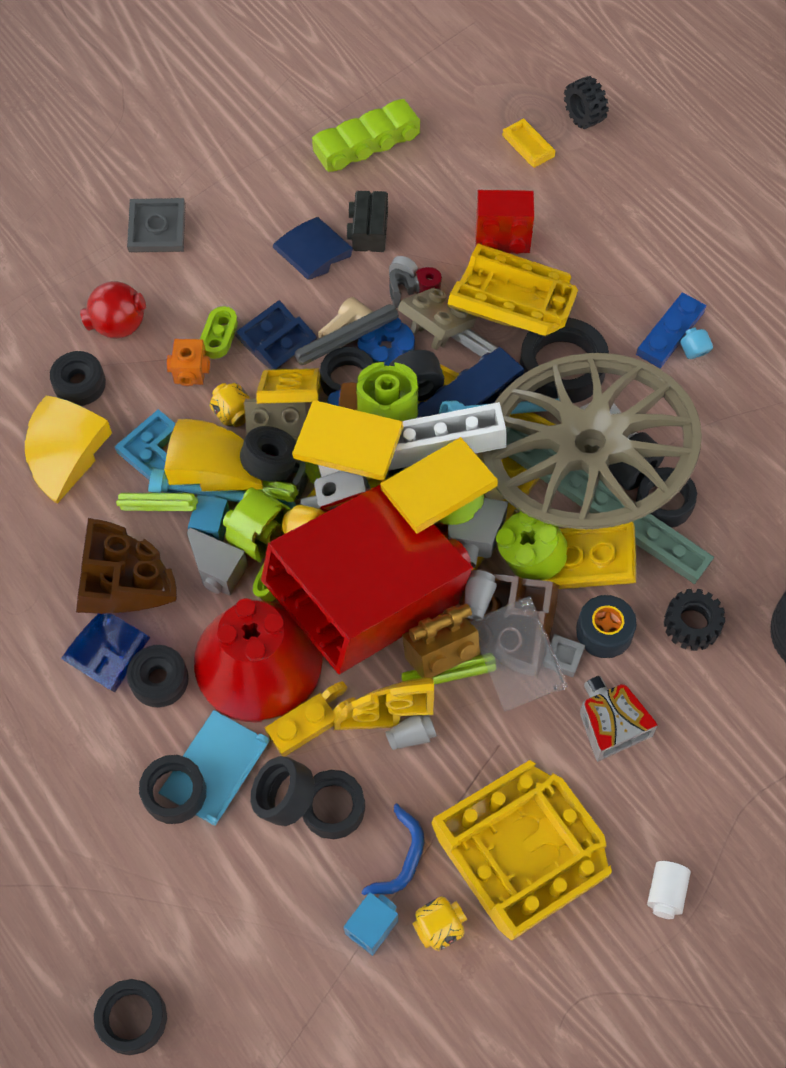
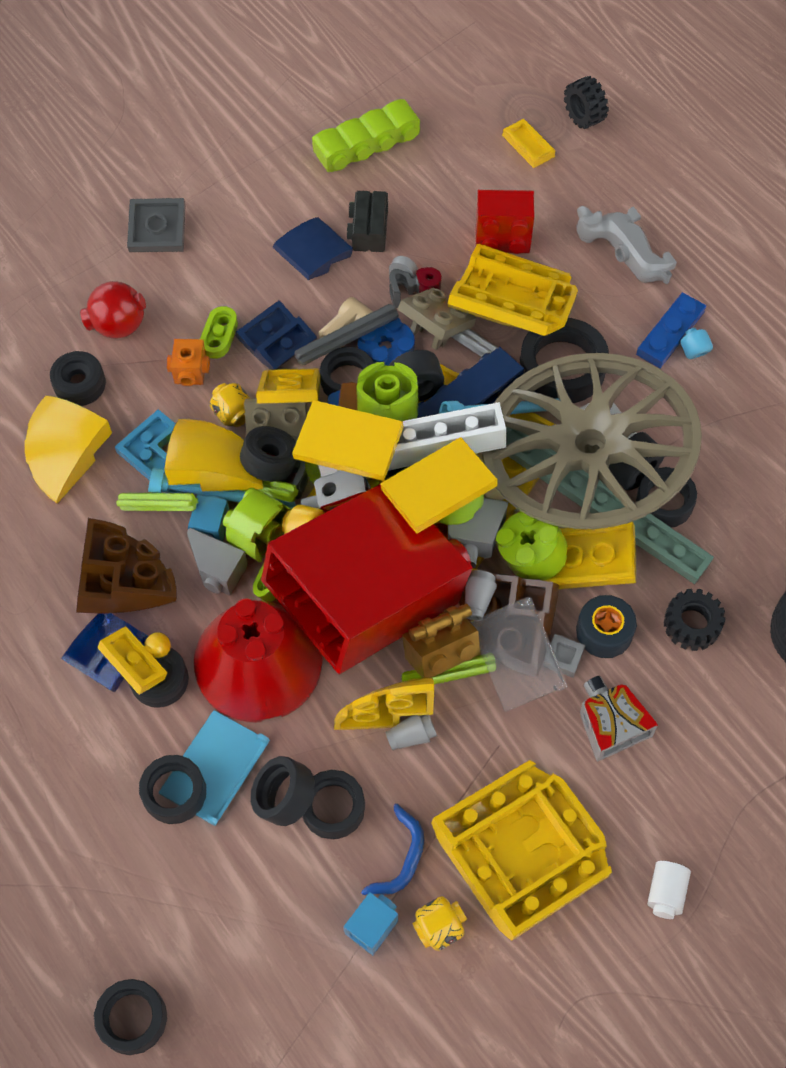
(134, 660): none -> yellow plate
(306, 720): yellow hinge -> none
(629, 242): none -> light grey animal

